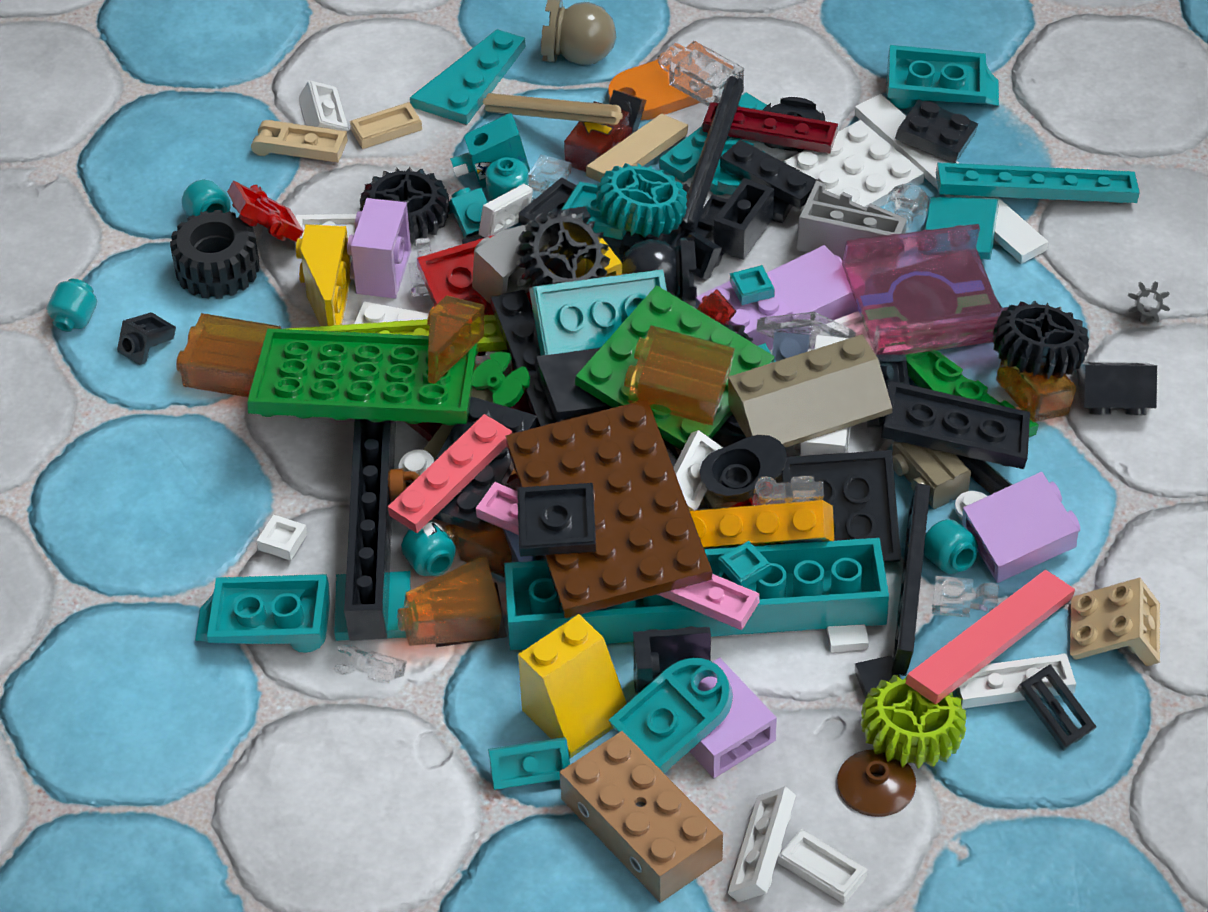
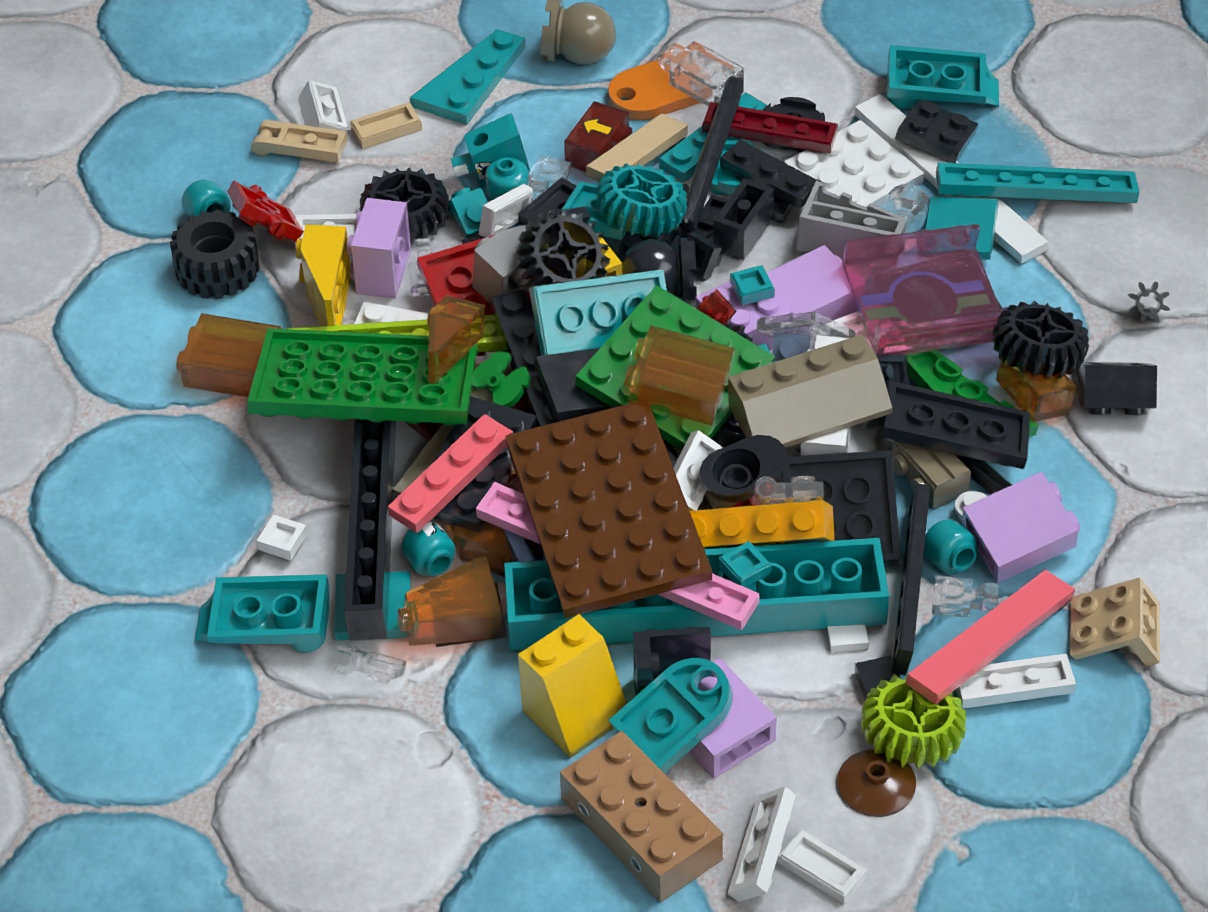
(71, 305): teal head -> none
(142, 332): black bracket -> none
(397, 481): dark orange tile -> none
(416, 461): white plate -> none
(528, 762): teal plate -> none
(553, 108): tan axle -> none
(556, 519): black tile -> none
(631, 104): black plate -> none
(1046, 717): black tile -> none

